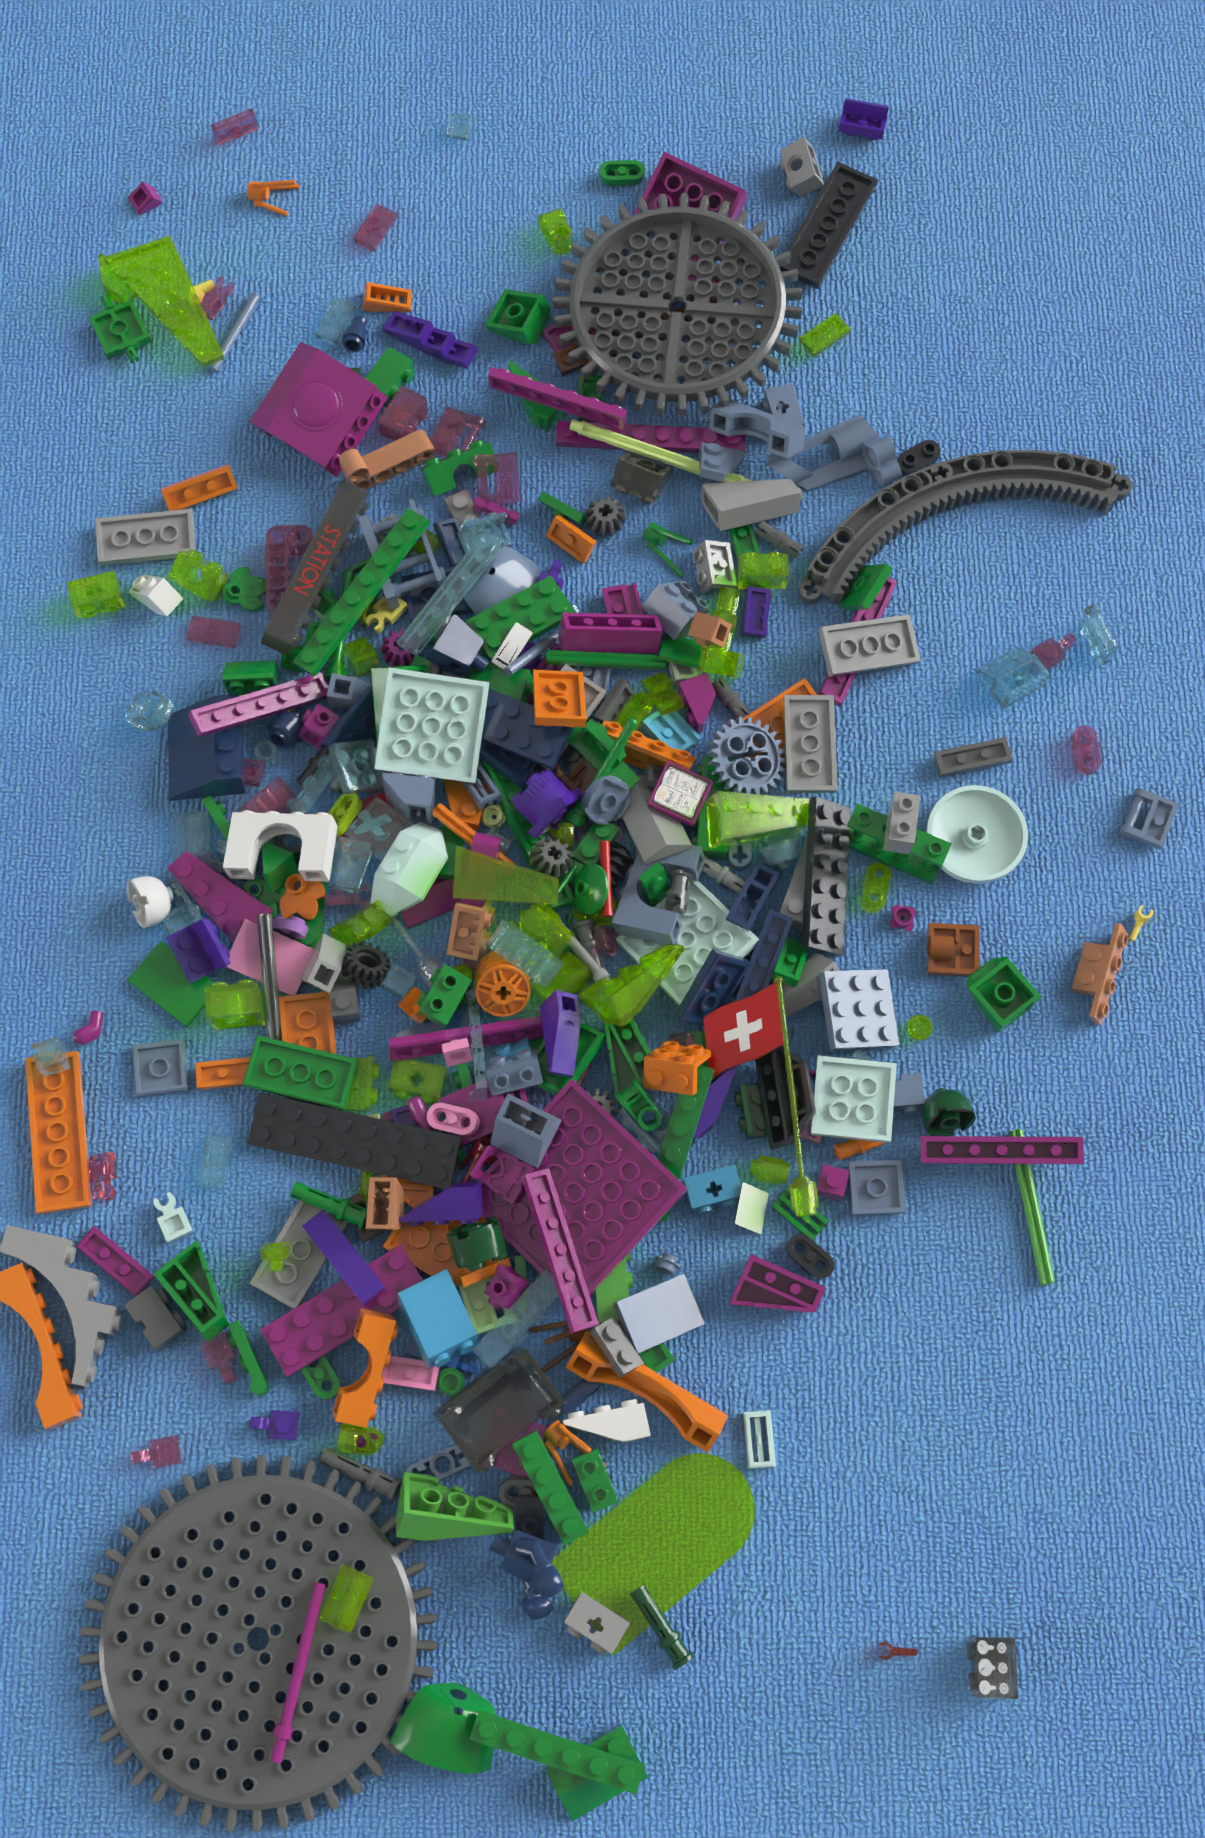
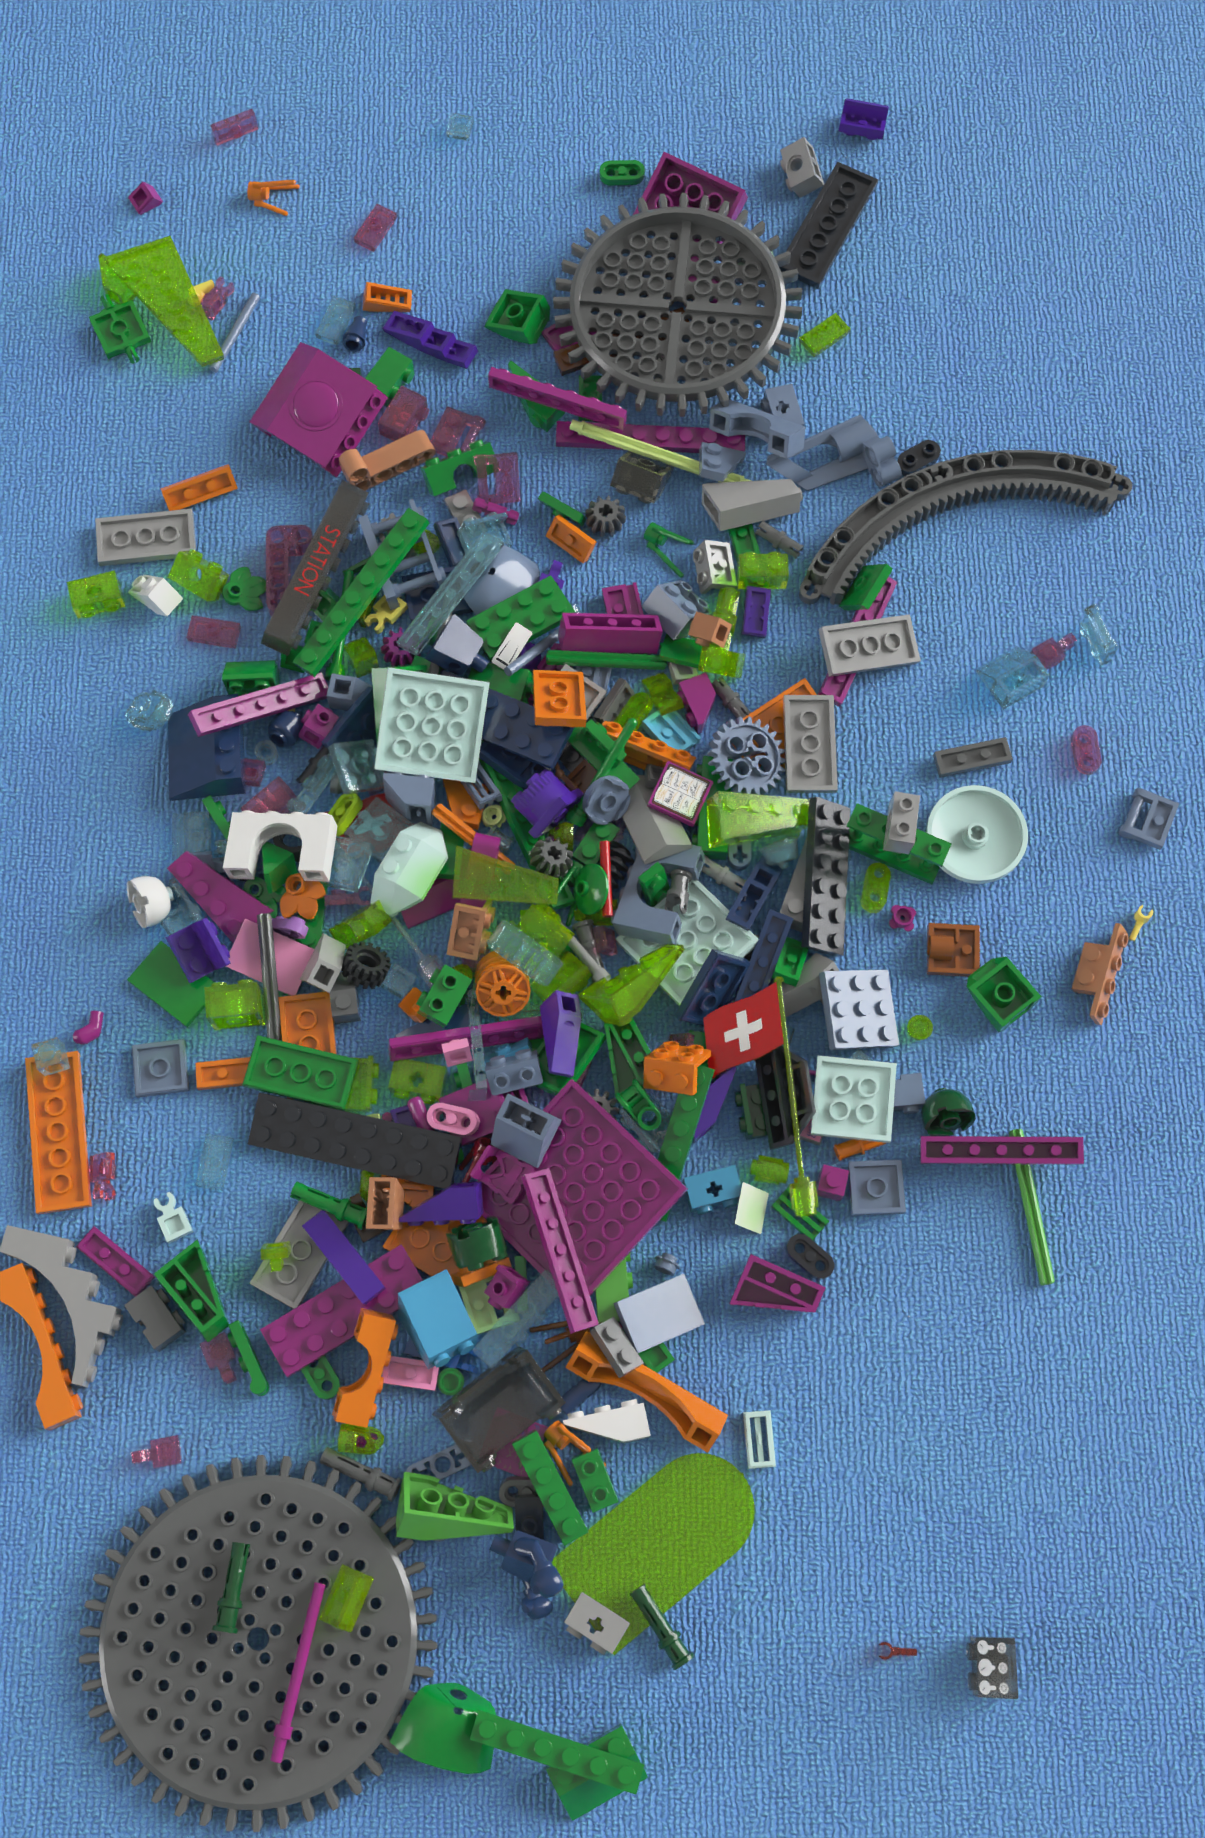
(230, 1601): none -> dark green pin
(280, 1425): dark purple plate -> none
(557, 231): clear neon green piece -> none

